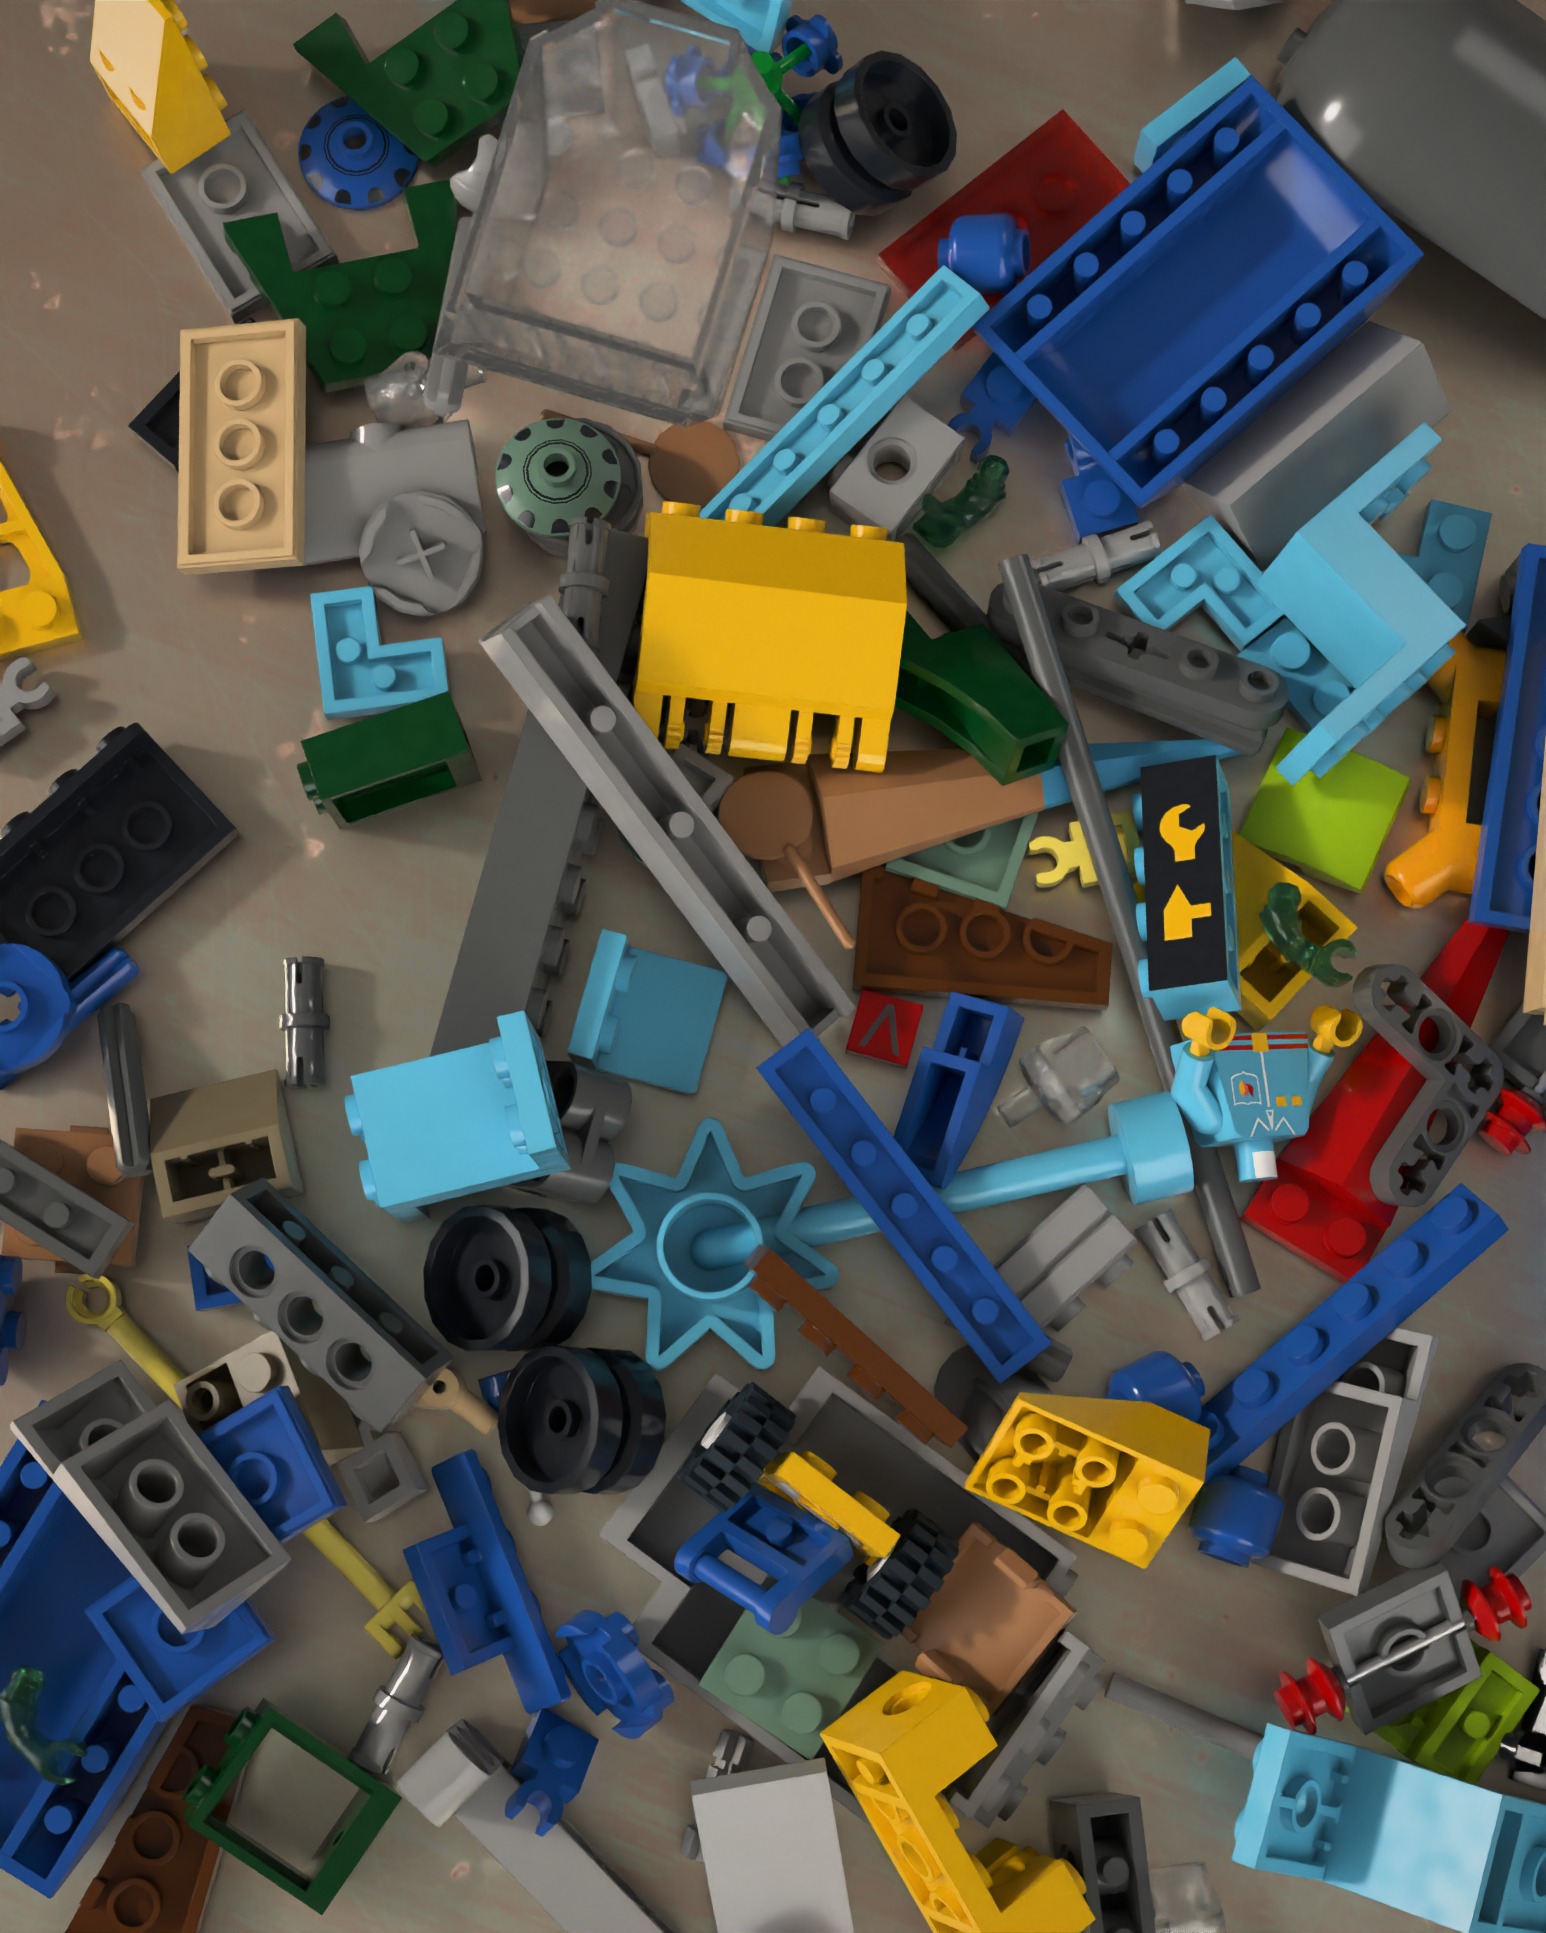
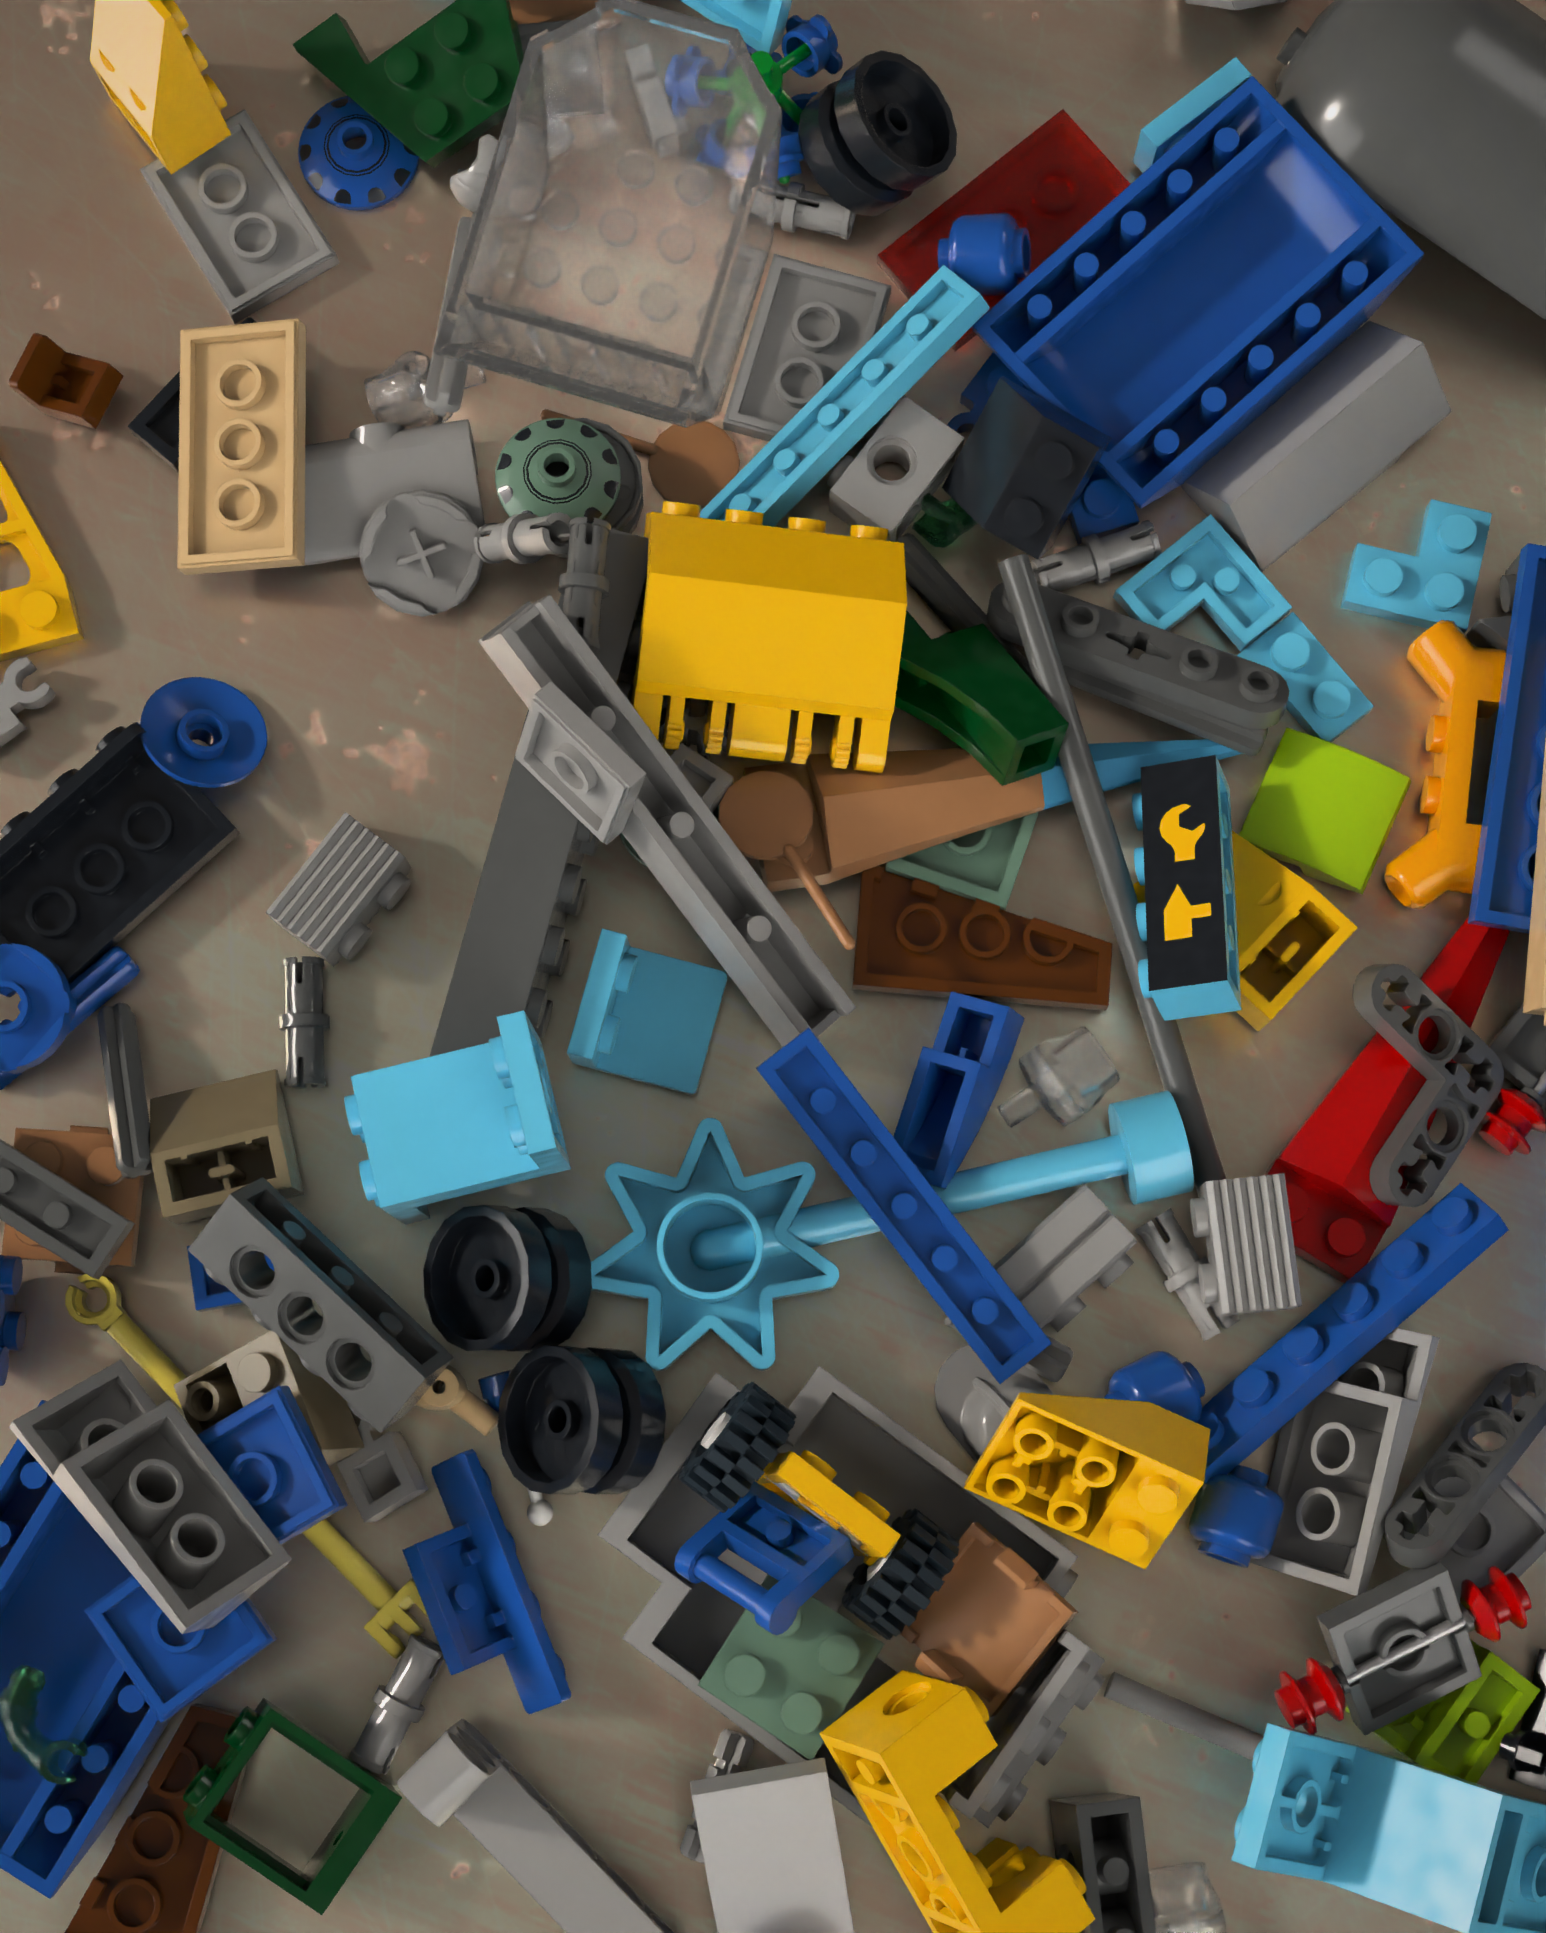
(64, 383): none -> reddish brown bracket
(205, 712): none -> blue dish
(341, 891): none -> light grey brick
(360, 672): medium azure plate -> none
(362, 309): dark green wing -> none
(388, 761): dark green window -> none
(523, 538): none -> light grey pin
(553, 1764): blue plate -> none
(579, 763): none -> light grey tile
(591, 1114): dark grey piece -> none
(612, 1671): blue plate -> none
(872, 1368): reddish brown wing -> none
(884, 1028): red tile -> none
(1024, 467): none -> black slope
(1075, 856): light yellow plate -> none
(1247, 1245): none -> light grey brick
(1254, 1085): medium azure torso -> none
(1284, 929): clear green piece -> none
(1362, 605): medium azure bracket -> none

